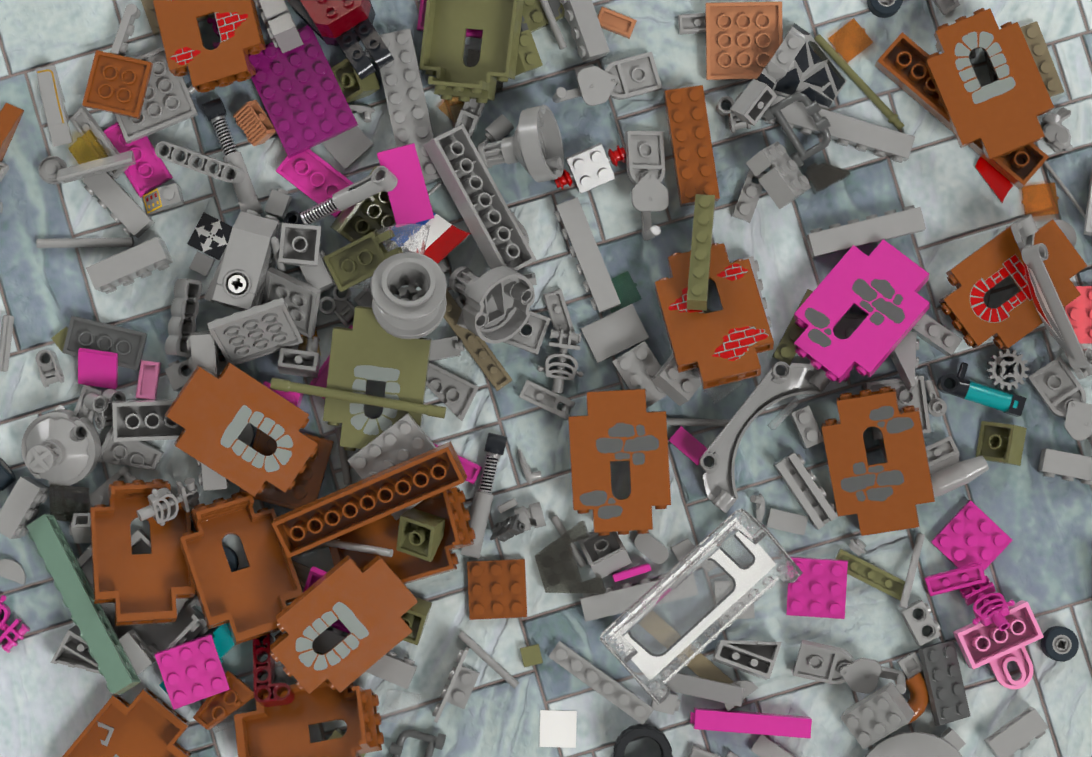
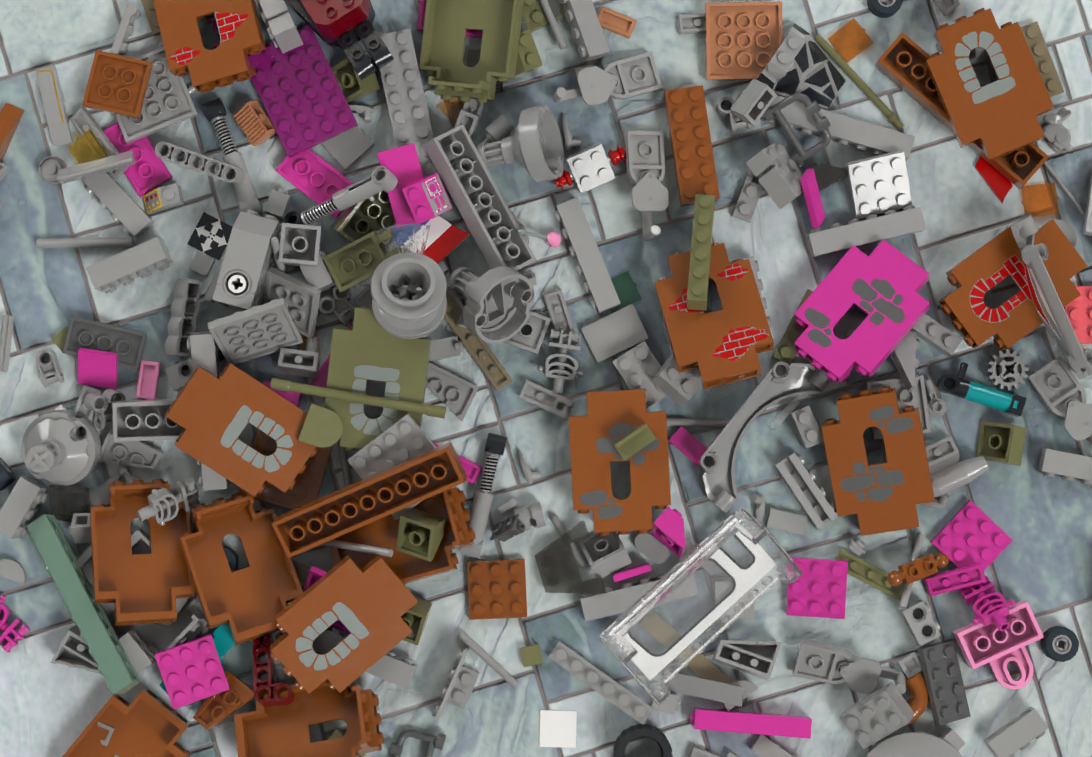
(321, 427): none -> olive tile
(427, 198): none -> dark pink slope
(552, 238): none -> hinge
(569, 142): none -> light grey bar
(634, 441): none -> olive panel
(670, 531): none -> dark pink slope
(812, 198): none -> dark pink tile
(879, 184): none -> plate
(918, 569): none -> dark orange plate
(939, 503): none -> light grey bar

